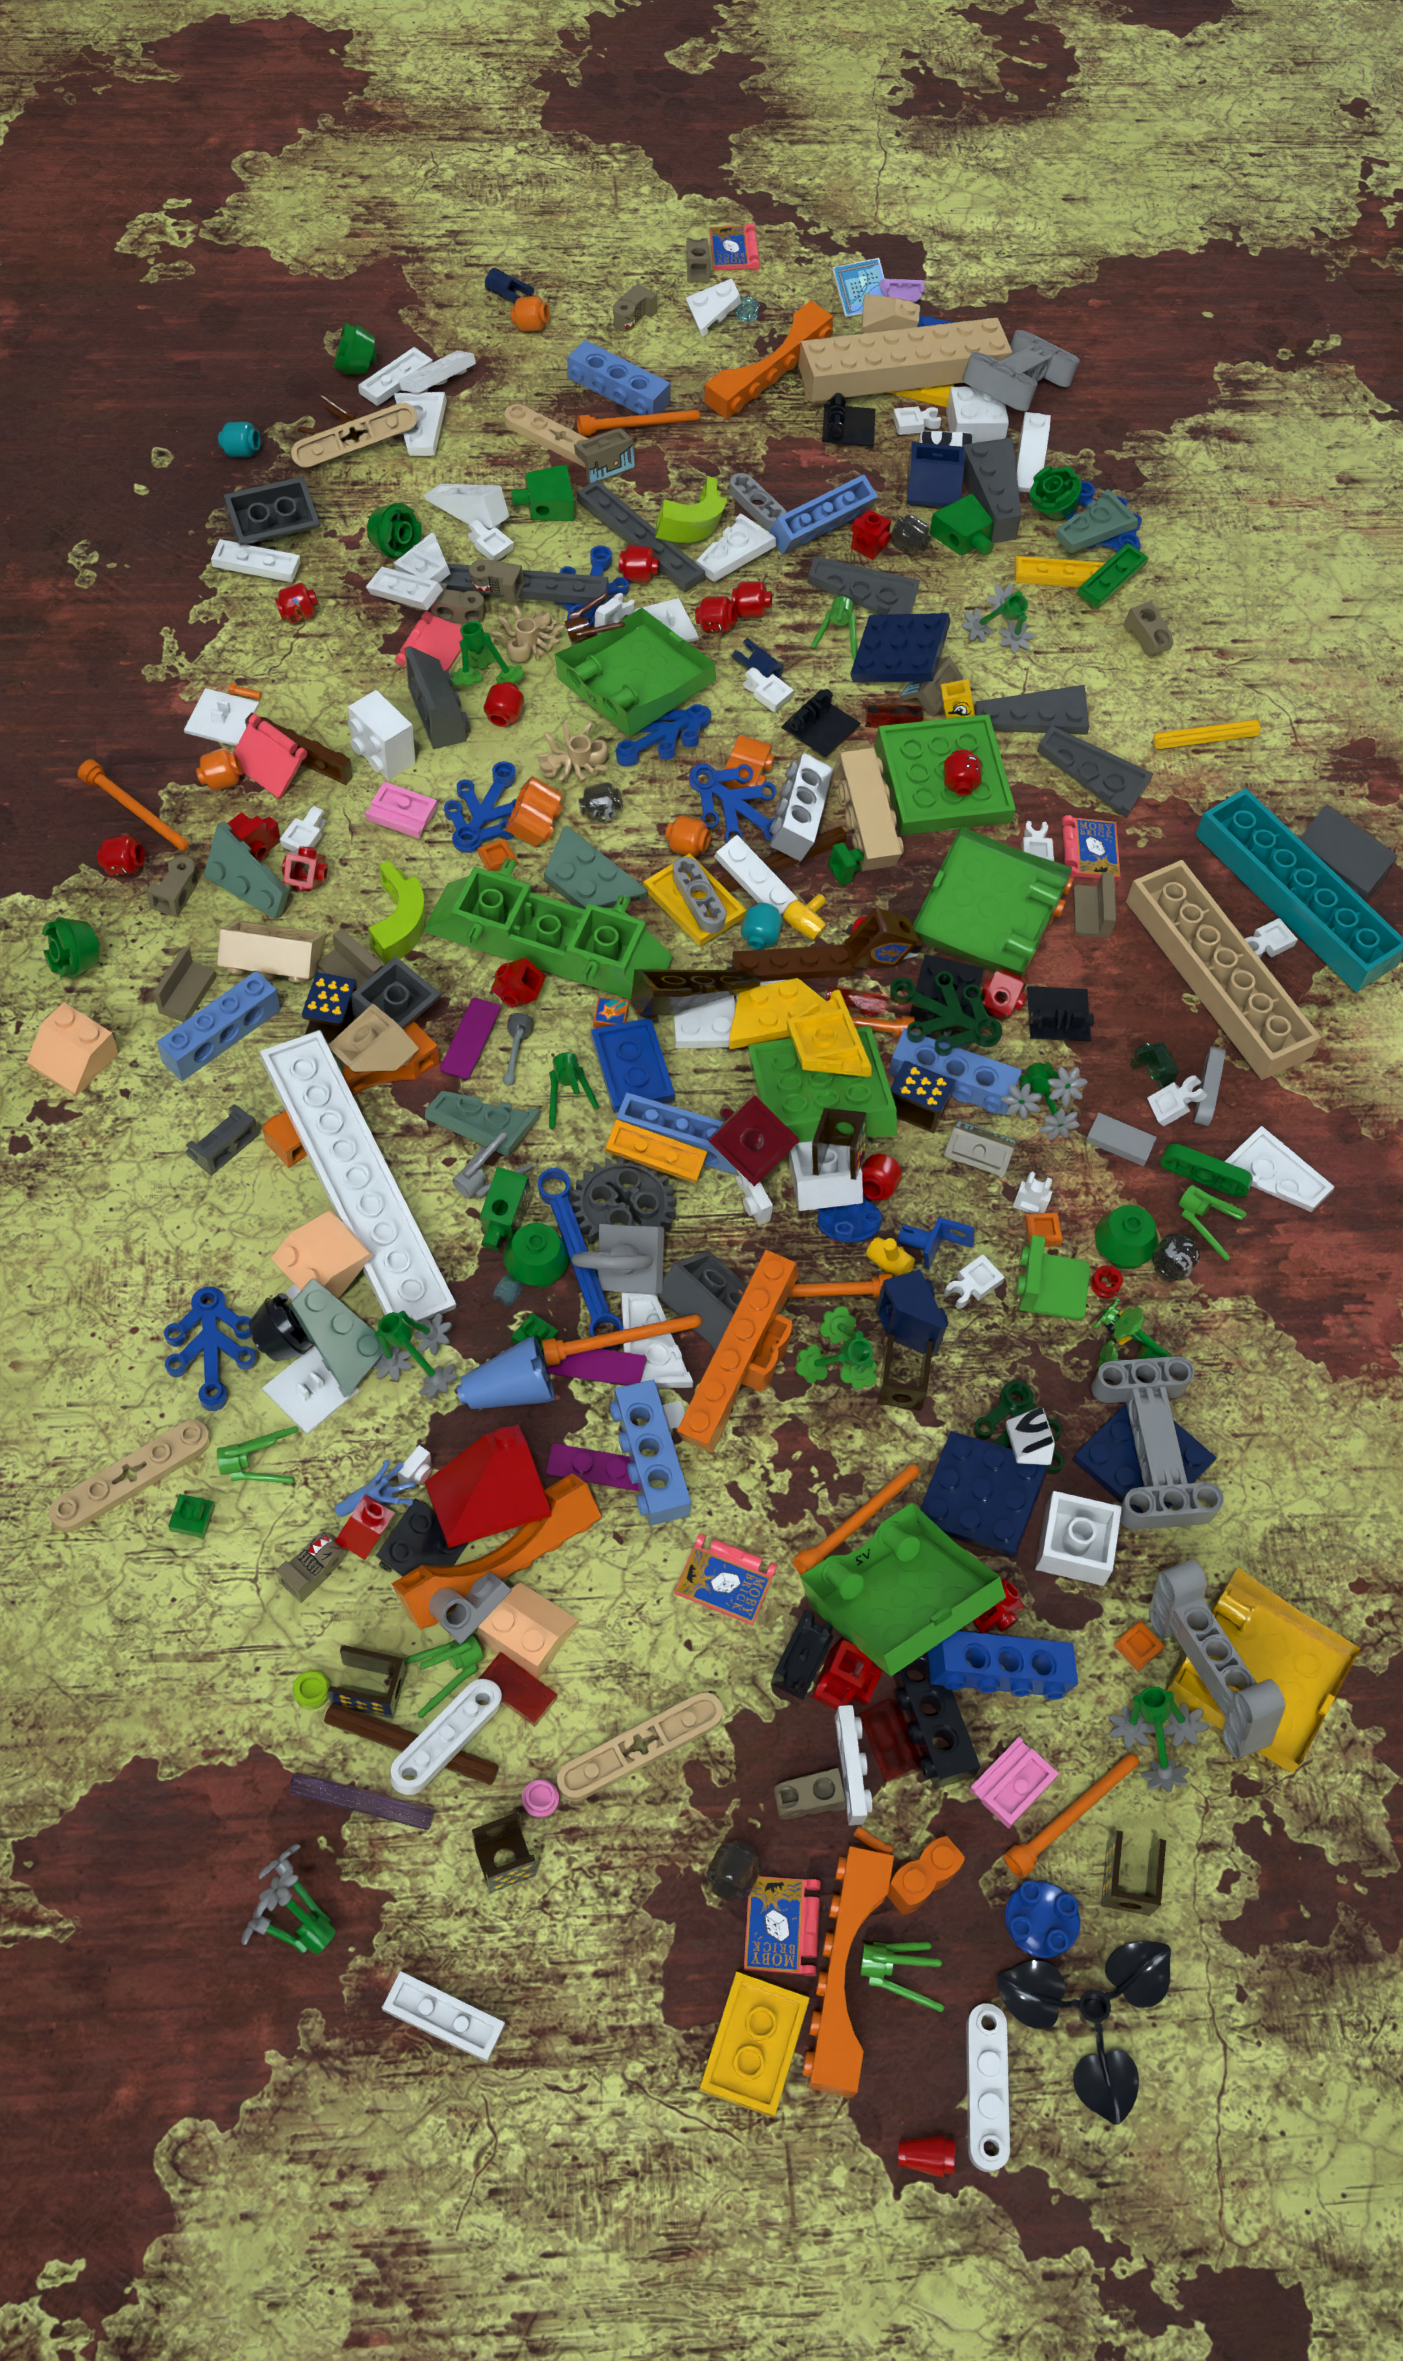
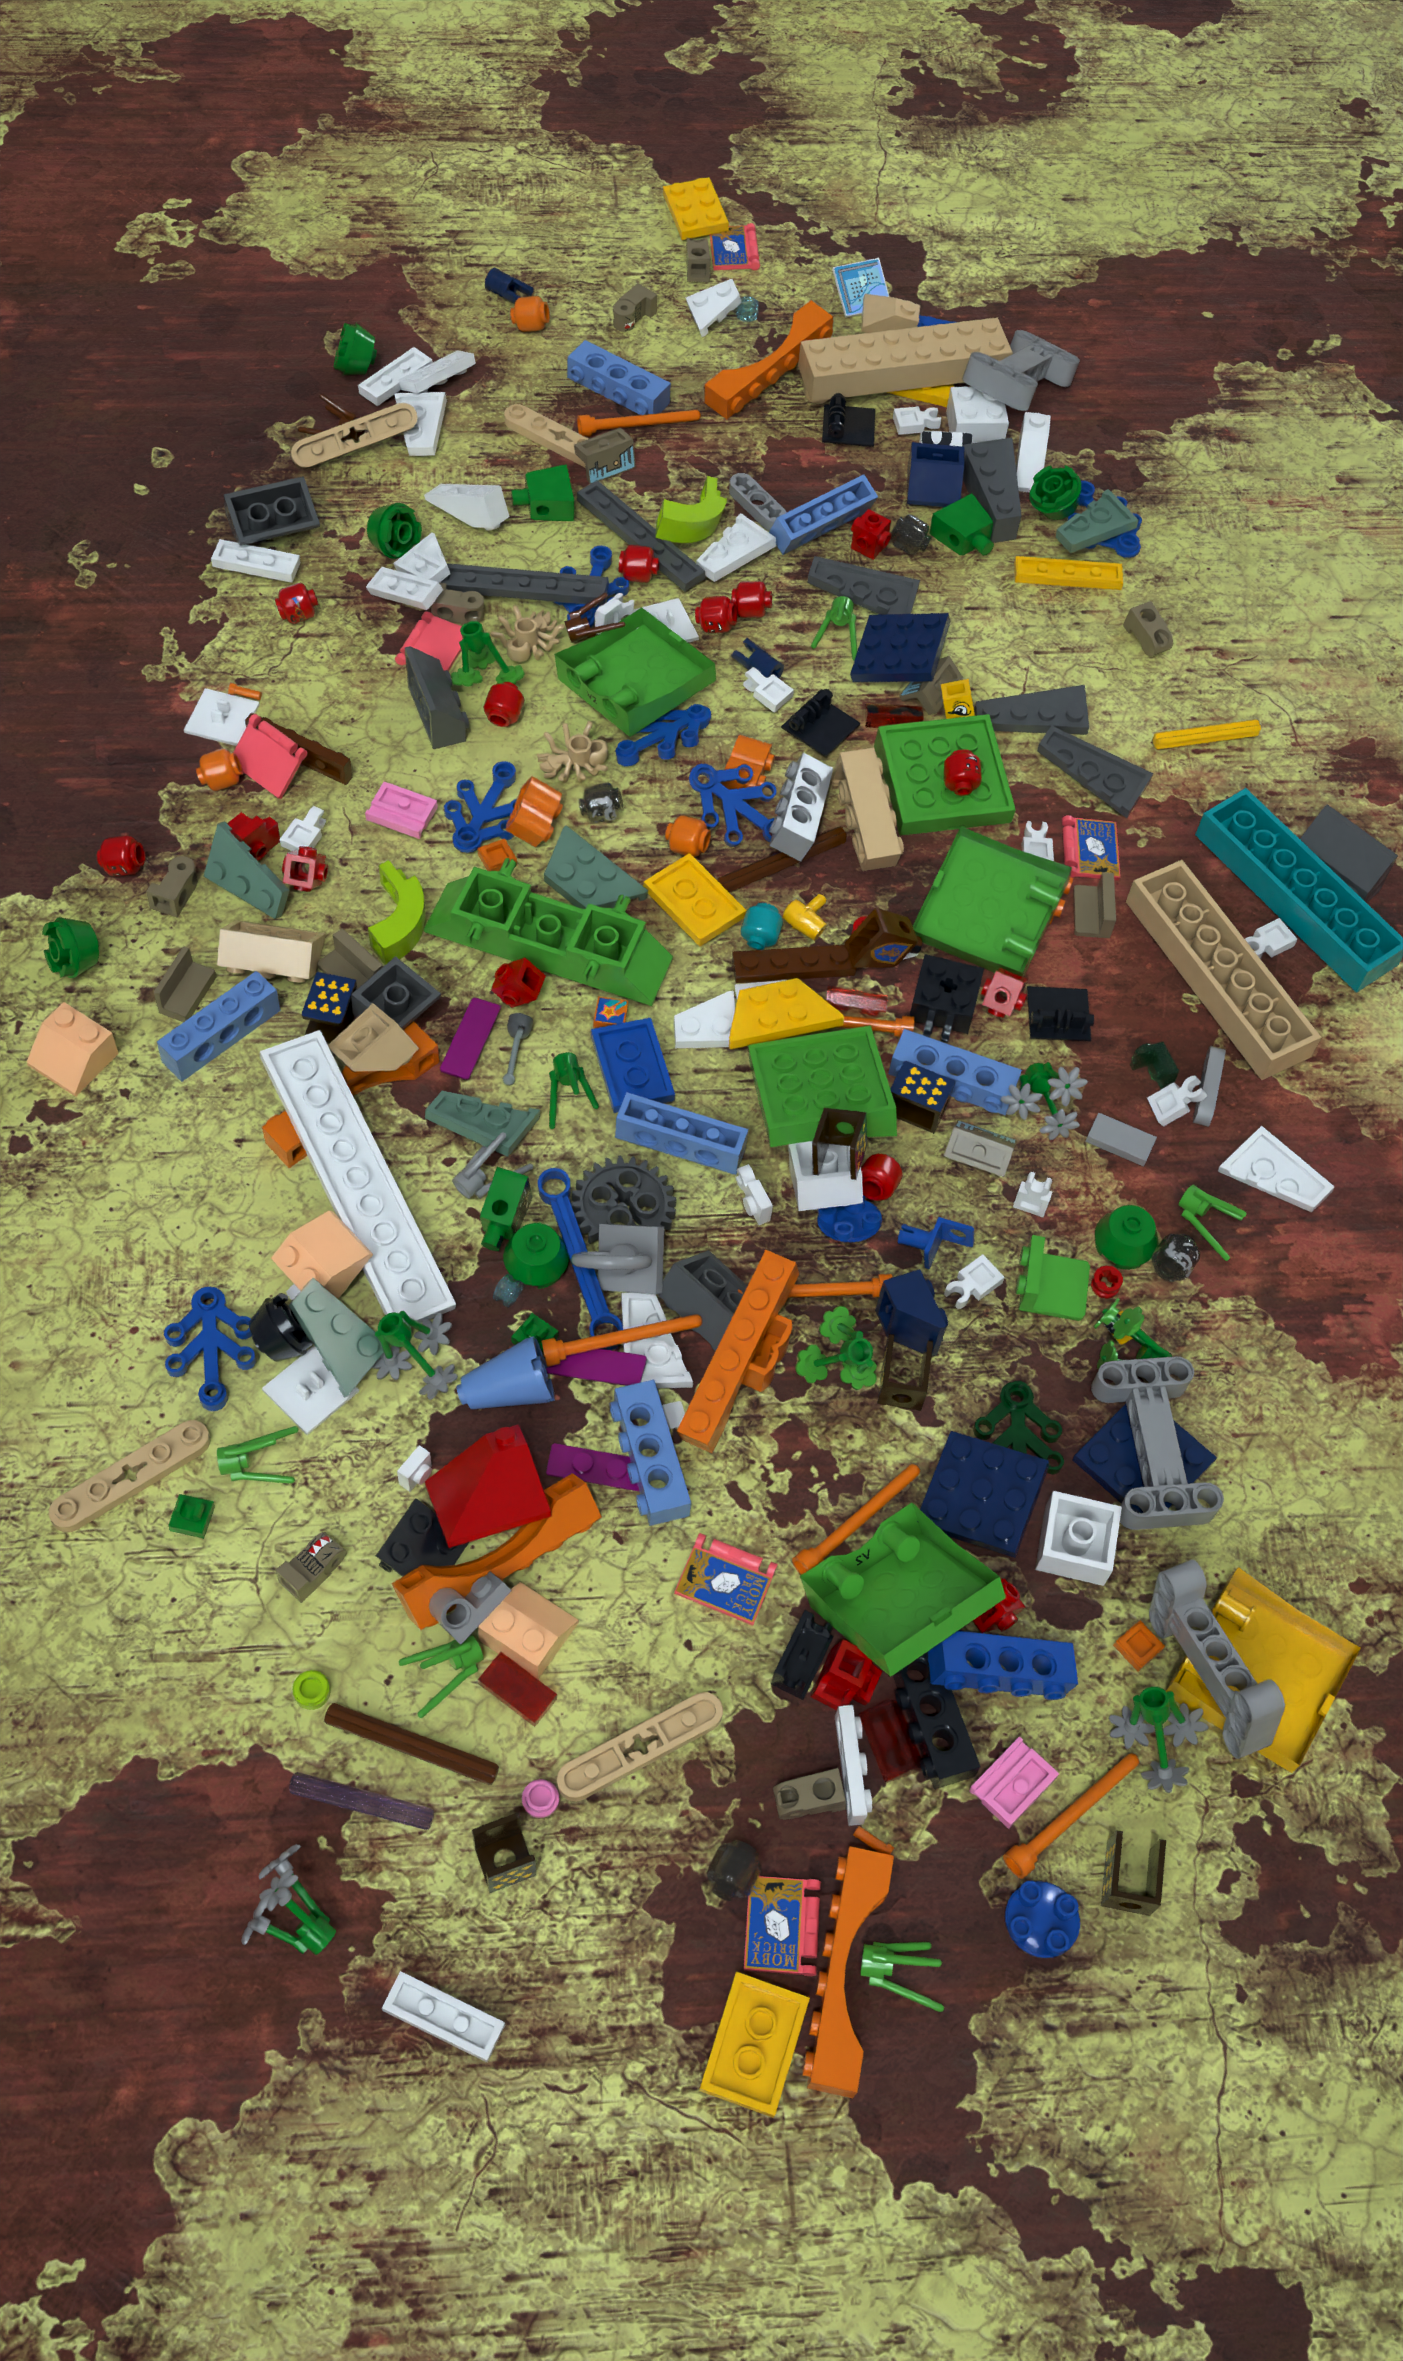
(93, 774): orange piece -> none
(224, 1141): dark grey hinge -> none
(239, 439): teal head -> none
(364, 1527): red brick -> none
(376, 1663): dark brown piece -> none
(377, 1489): medium blue piece -> none
(381, 735): white brick -> none
(445, 1736): white plate -> none
(490, 543): white plate -> none
(497, 578): dark tan leg -> none
(656, 1151): light orange plate -> none
(673, 991): dark brown wedge -> none
(695, 208): none -> yellow plate
(698, 906): light grey beam -> none
(752, 1138): dark red tile -> none
(754, 874): white plate -> none
(828, 1039): yellow wing -> none
(844, 863): green tile -> none
(890, 1256): yellow piece -> none
(902, 289): lavender tile -> none
(928, 2155): red cone -> none
(929, 1873): orange brick -> none
(949, 1014): dark green plant -> none
(987, 2088): white plate -> none
(1012, 608): light grey plant -> none
(1031, 1438): white slope -> none
(1035, 1990): black plant -> none
(1044, 1225): orange tile -> none
(1112, 575): green tile -> none
(1221, 1177): green beam -> none

